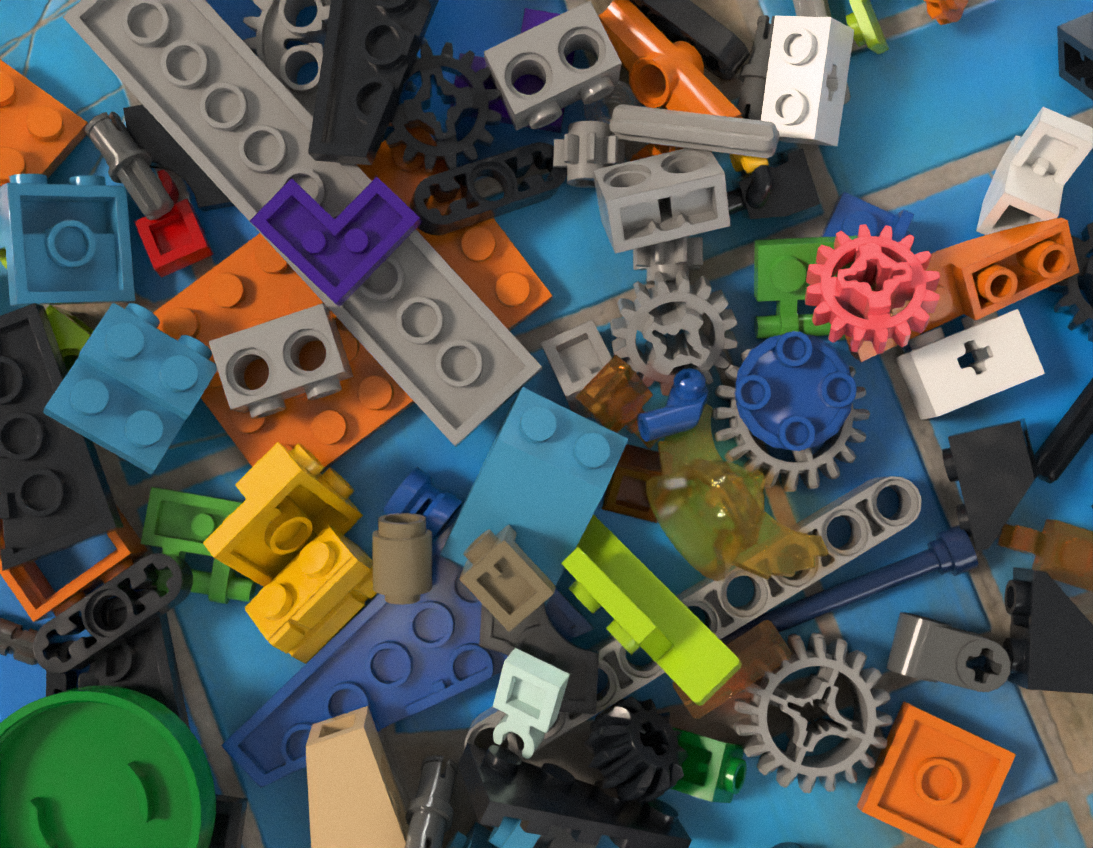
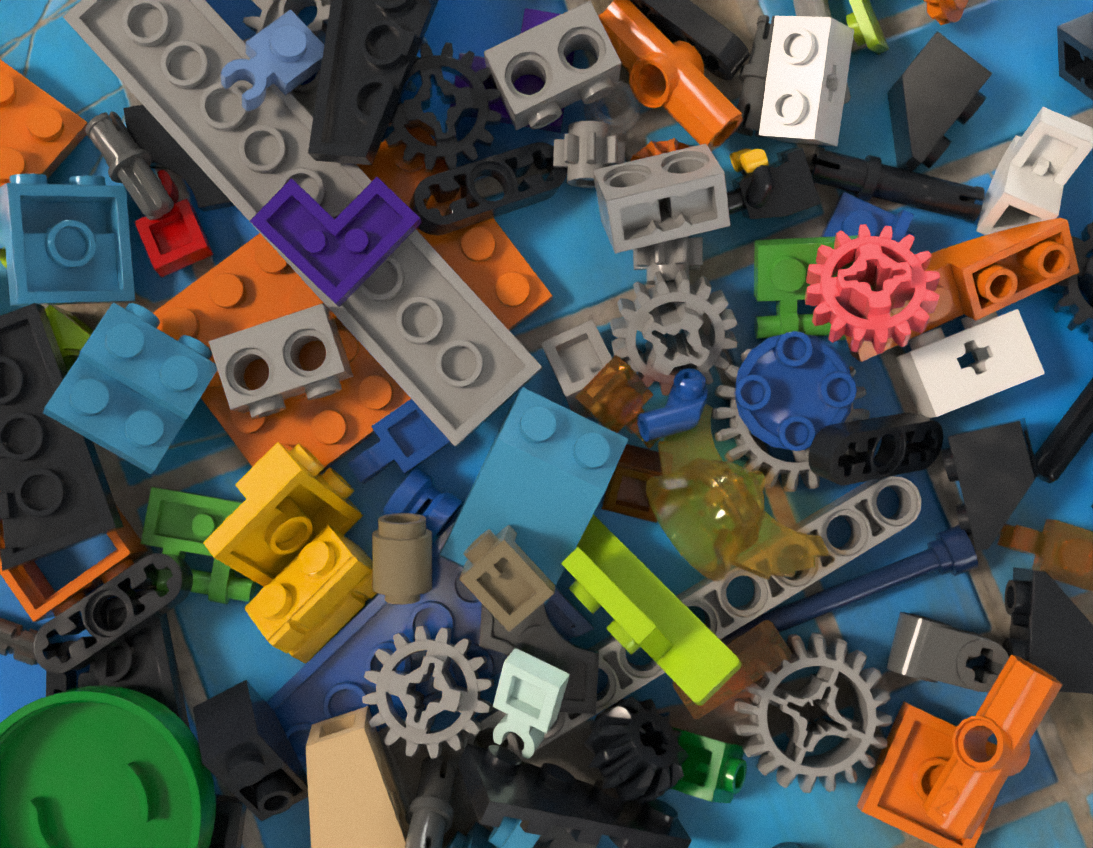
(250, 751): none -> black slope
(279, 55): none -> medium blue plate
(403, 684): none -> light grey gear
(405, 438): none -> blue plate
(695, 130): light grey axle -> none
(872, 179): none -> black pin
(895, 456): none -> black beam
(929, 97): none -> black slope
(971, 779): none -> orange piece

